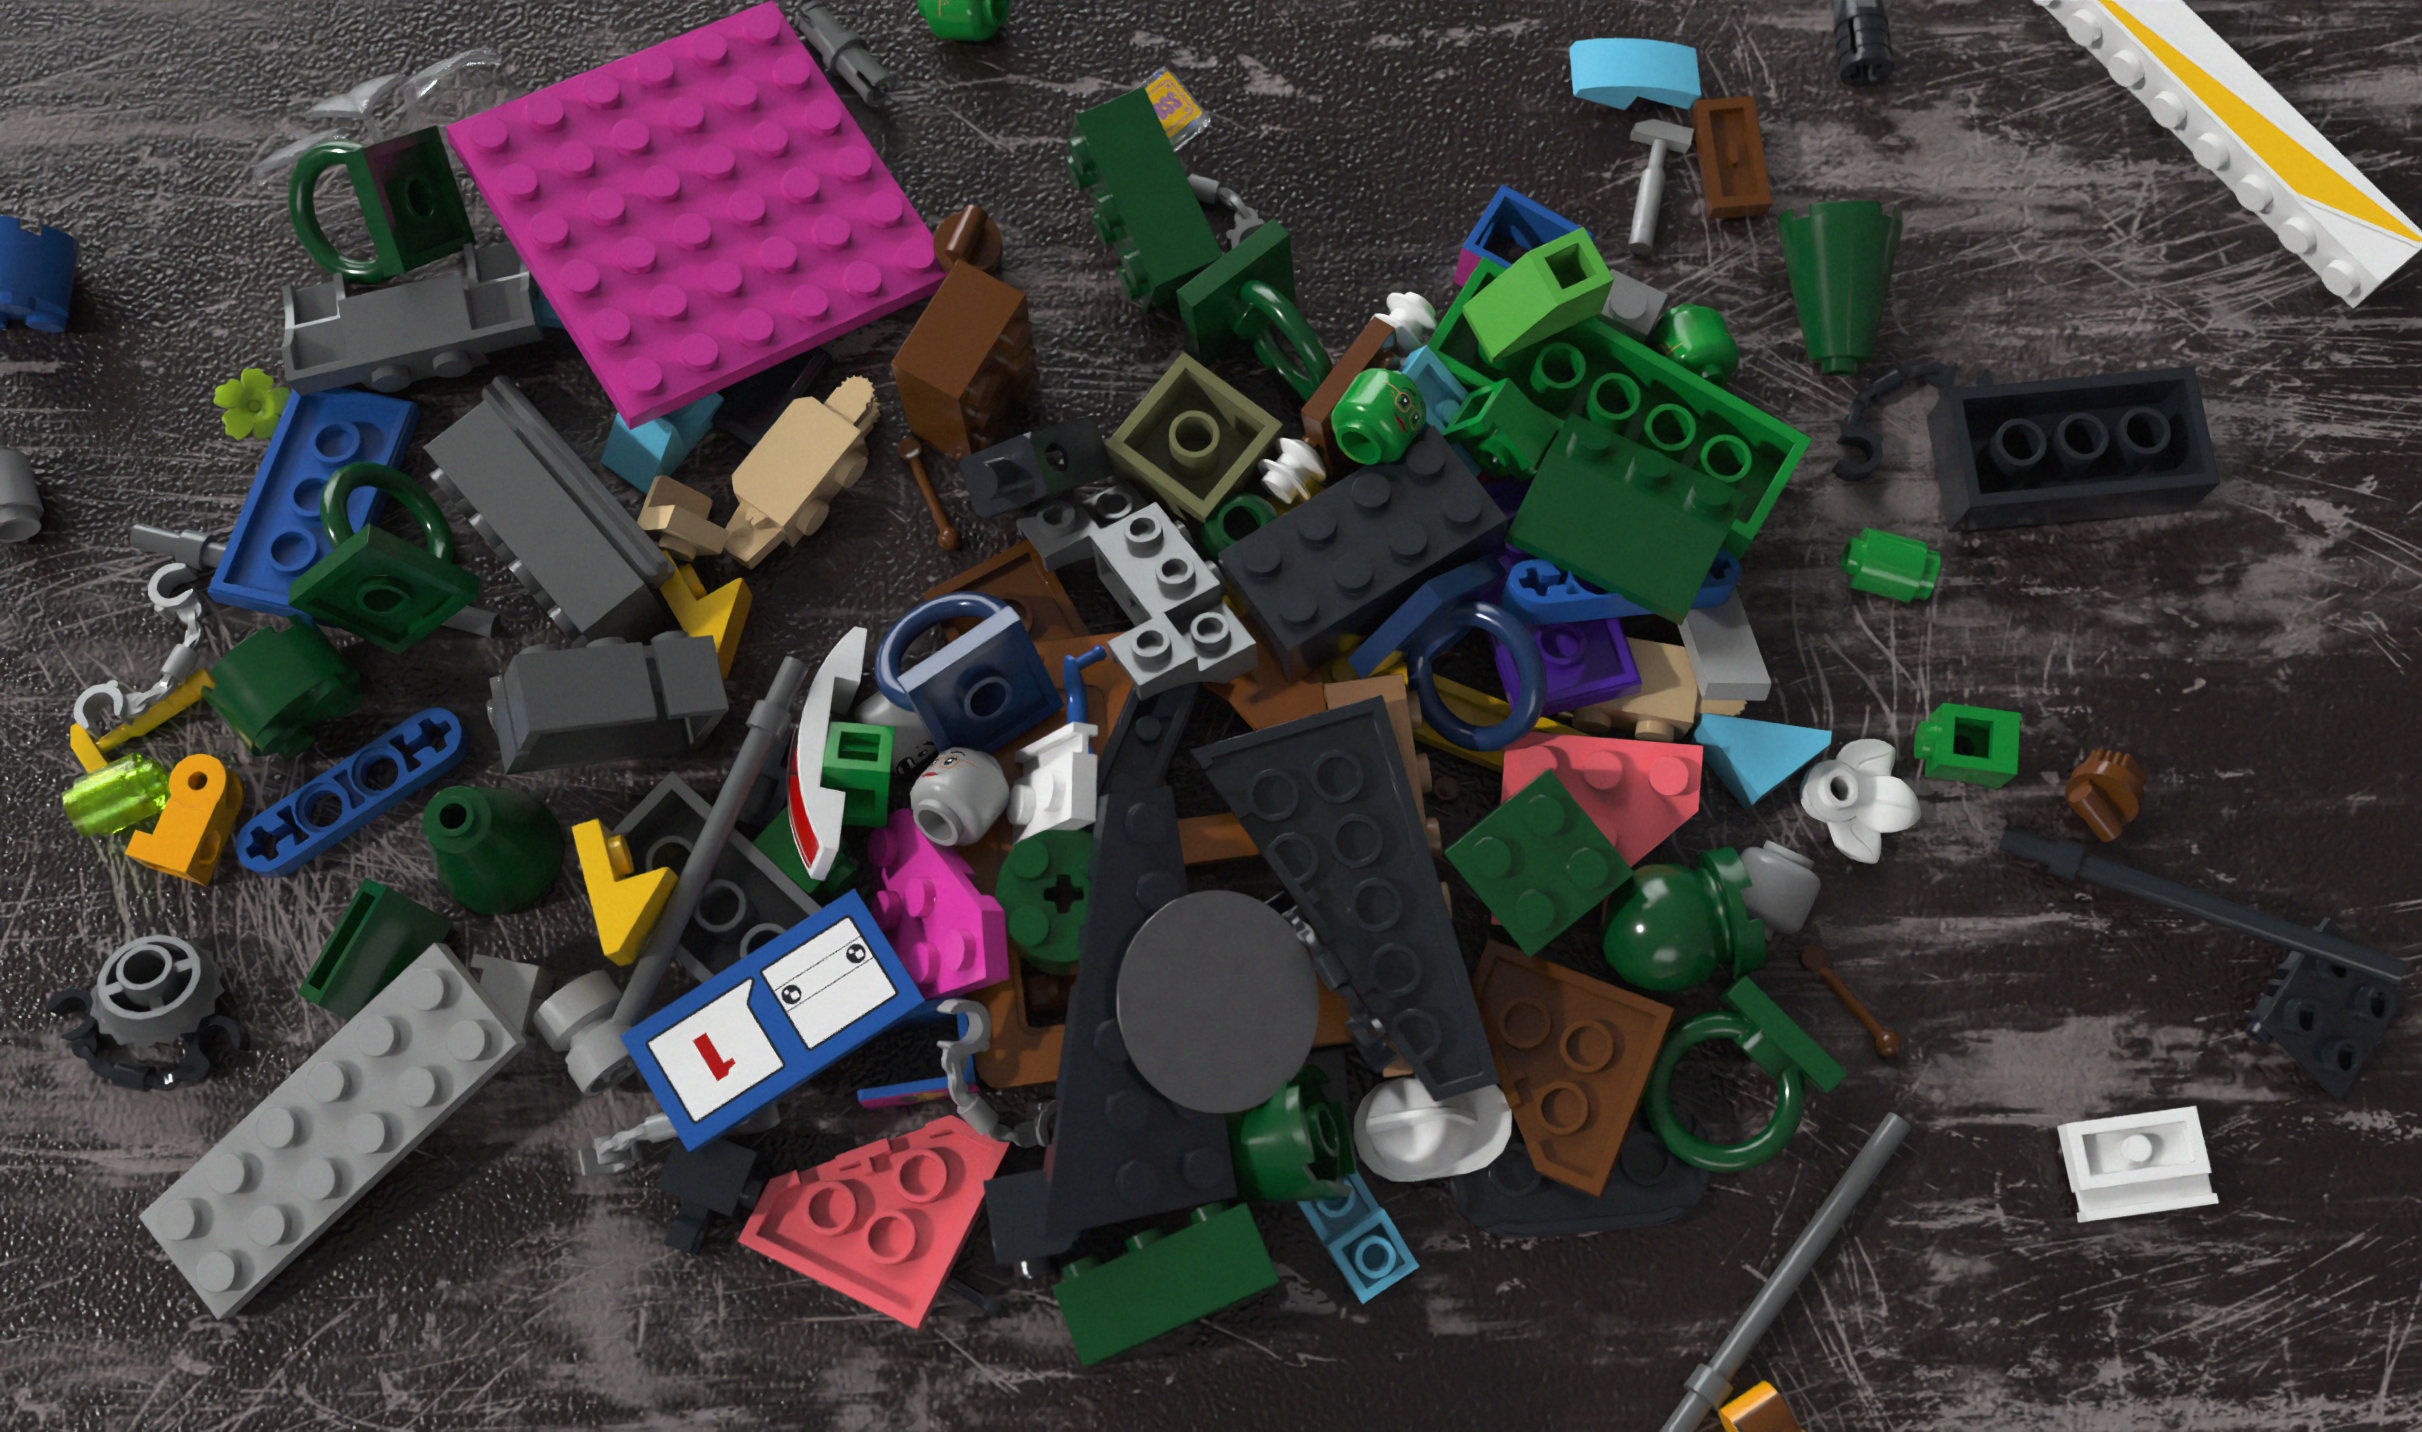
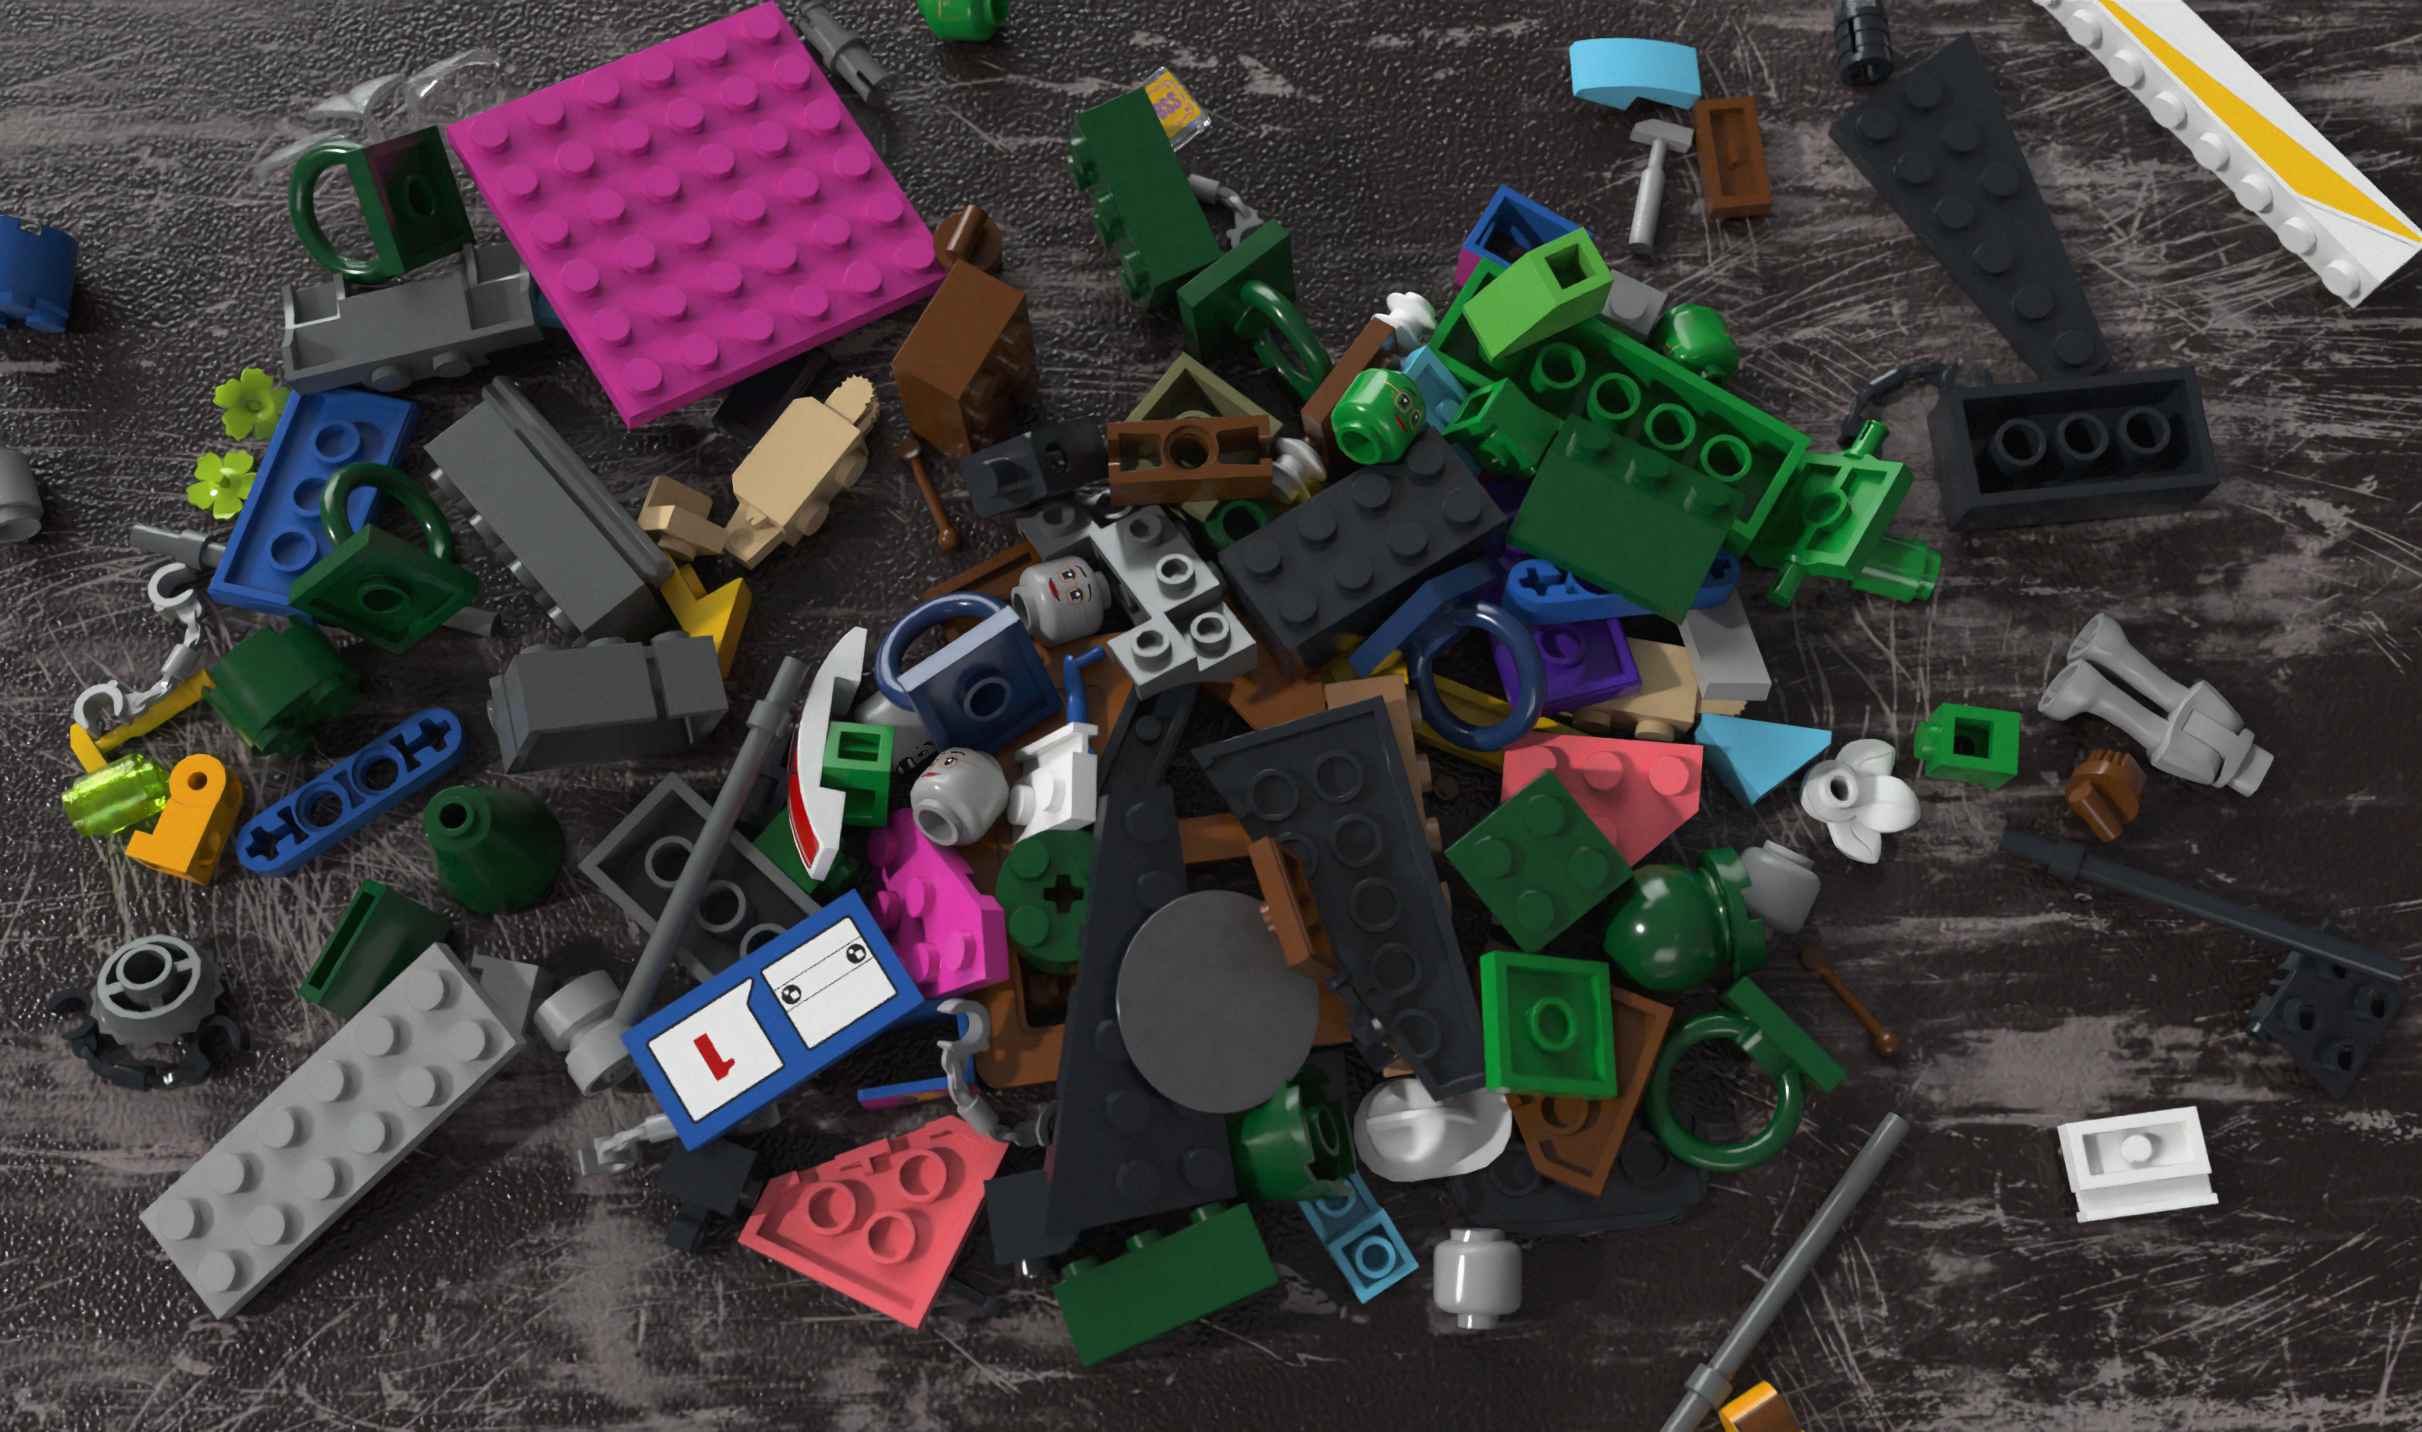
(223, 484): none -> lime plant
(622, 907): yellow slope -> none
(659, 444): medium azure slope -> none
(1061, 600): none -> light grey head
(1199, 435): none -> reddish brown piece
(1292, 910): none -> reddish brown plate
(1478, 1276): none -> light grey head
(1547, 1026): none -> green plate
(1830, 514): none -> green plate
(1840, 278): dark green cone -> none
(1961, 184): none -> black wing
(2193, 738): none -> light grey piece

